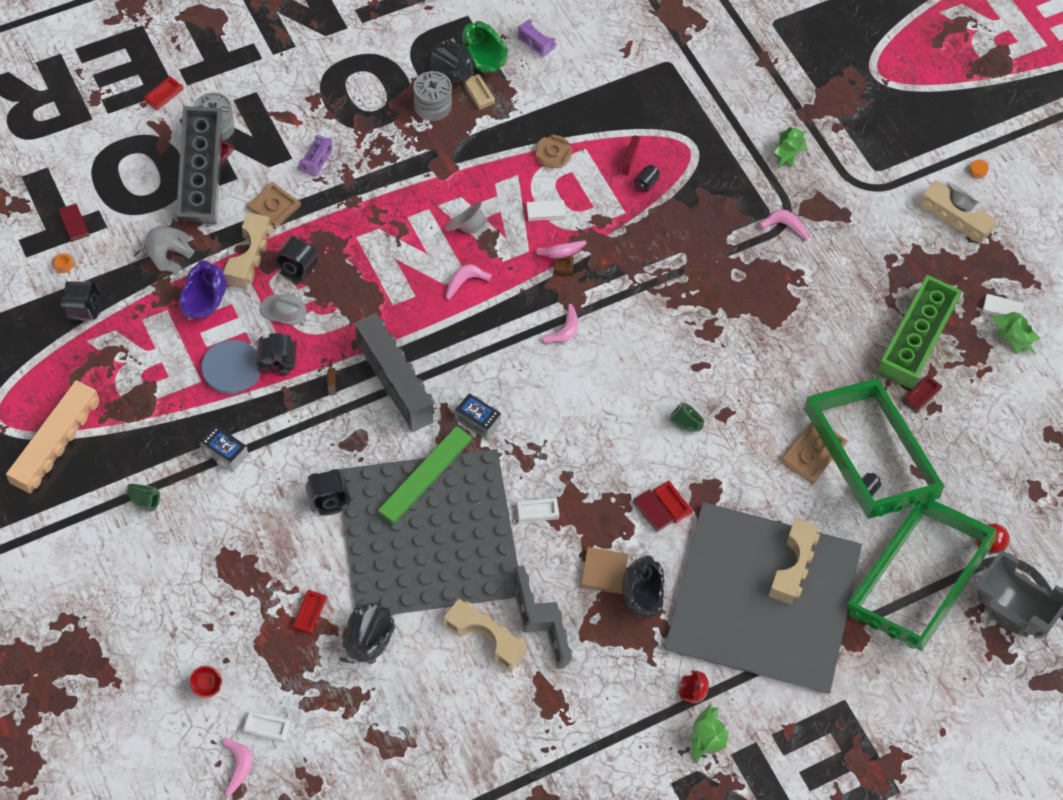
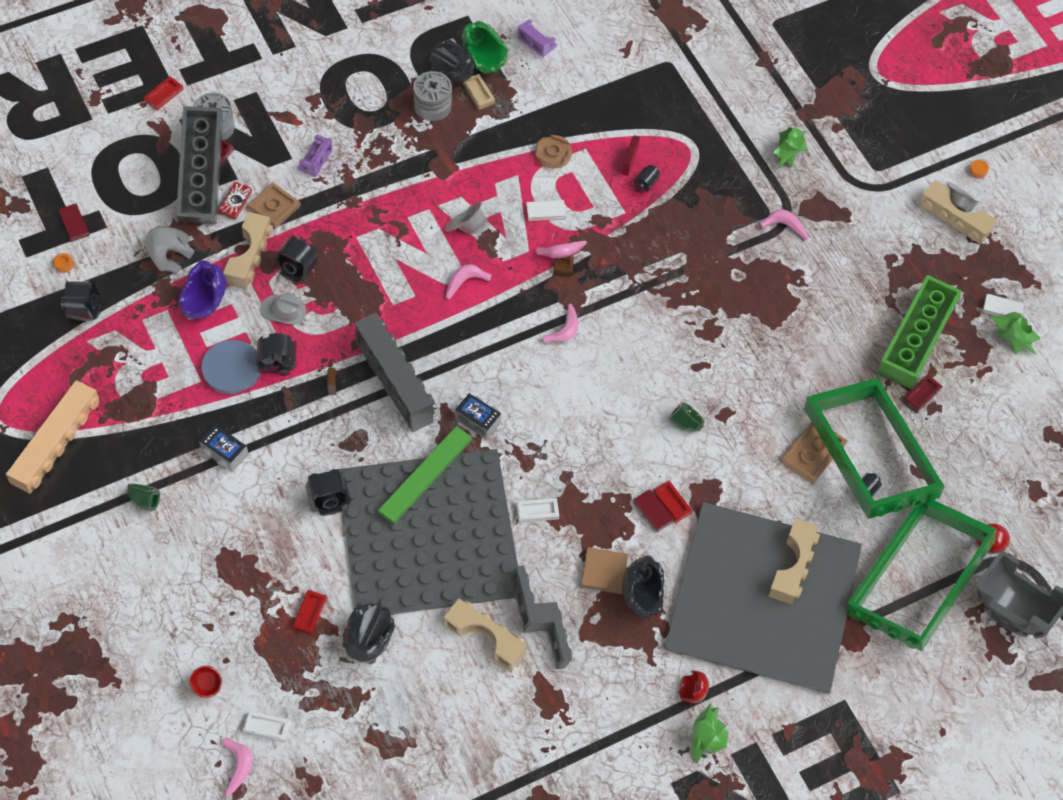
(235, 200): none -> tile

